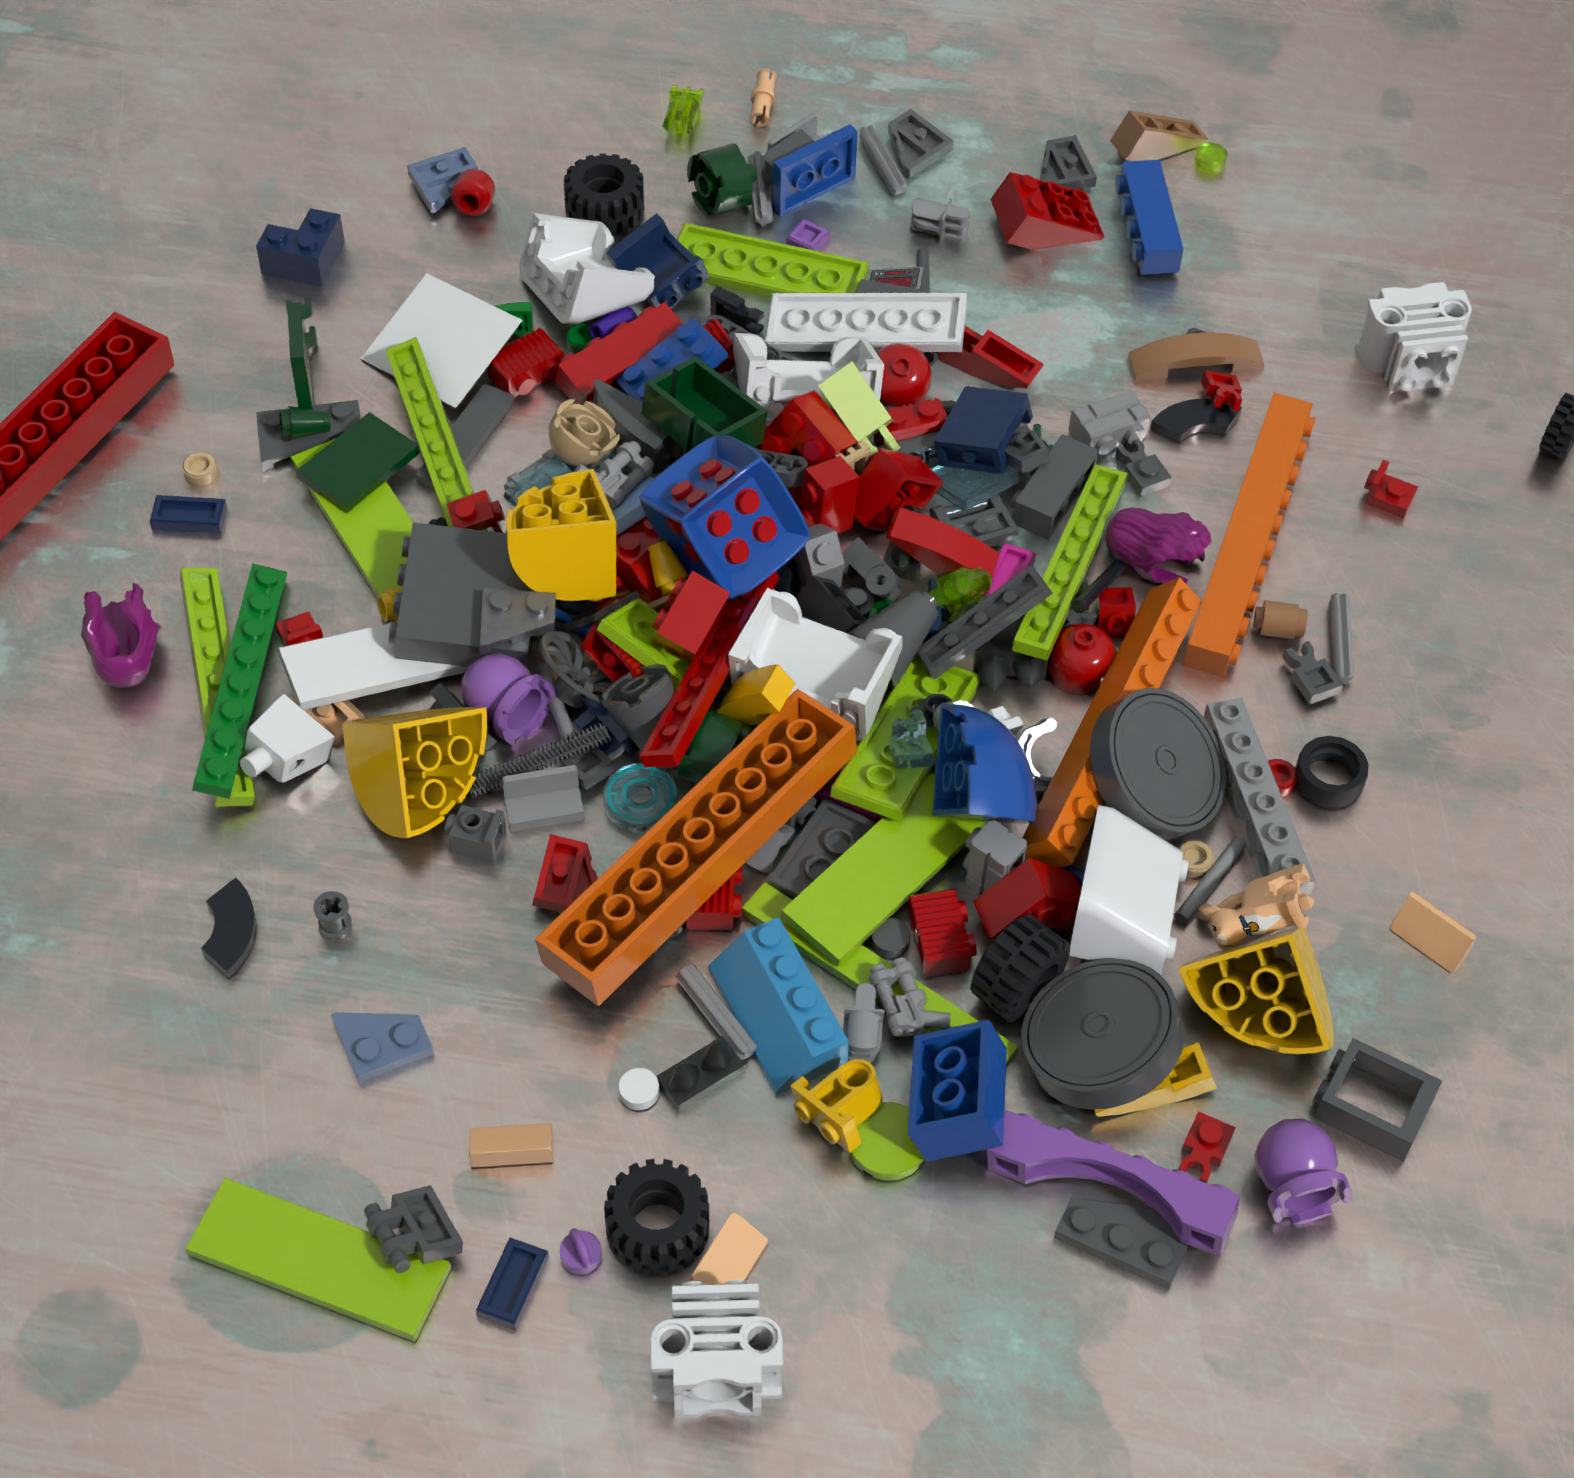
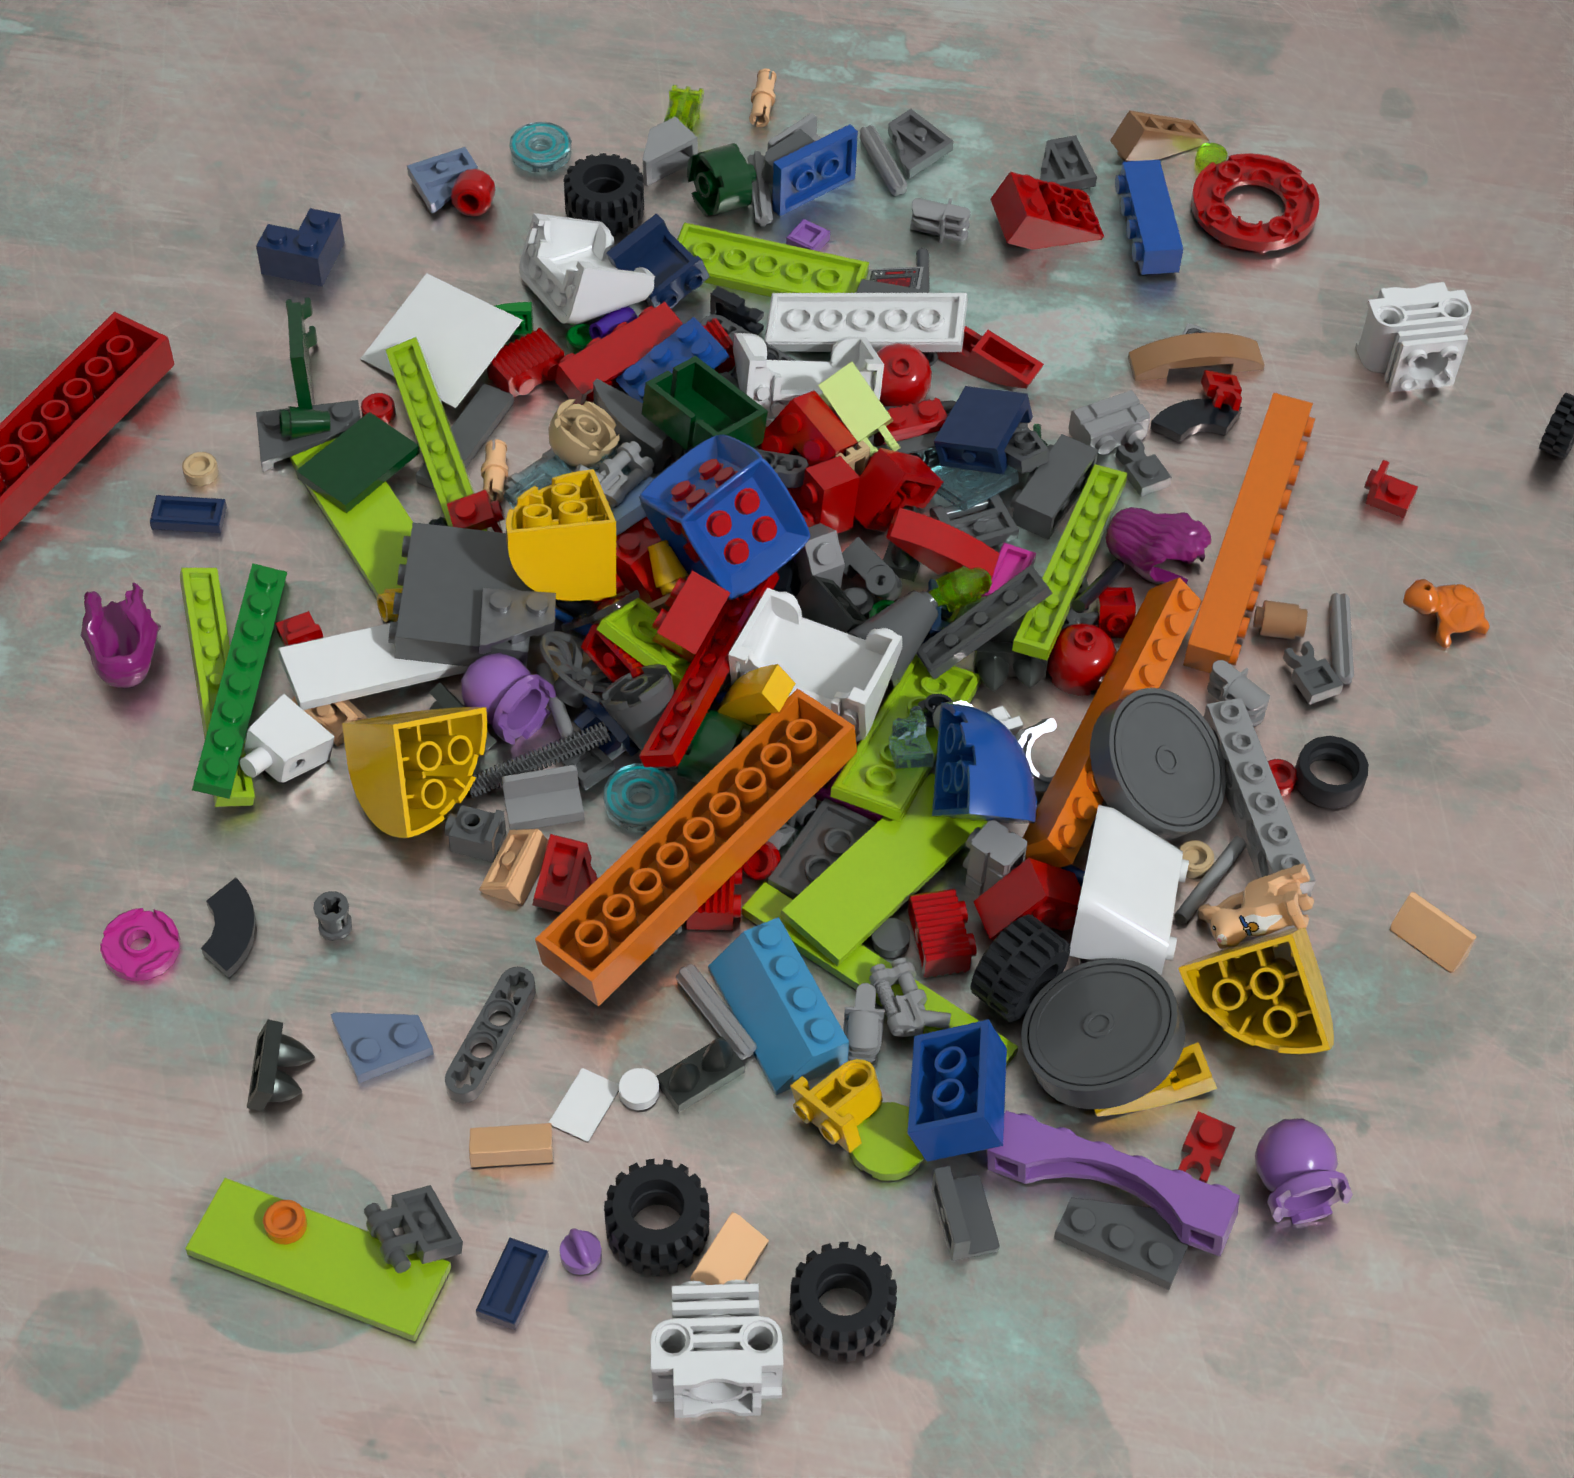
(143, 963): none -> dark pink tile
(275, 1050): none -> pearl dark grey tile
(285, 1222): none -> orange tile
(379, 405): none -> red tile
(485, 1032): none -> dark grey beam
(494, 469): none -> light nougat pin
(516, 866): none -> light nougat slope
(537, 134): none -> clear light blue tile
(584, 1104): none -> white sticker
(667, 150): none -> light grey slope
(762, 862): none -> red tile
(850, 1270): none -> black tyre
(964, 1214): none -> dark grey panel
(1229, 684): none -> light grey arm
(1283, 178): none -> red plate
(1363, 1125): dark grey window -> none
(1454, 606): none -> orange animal

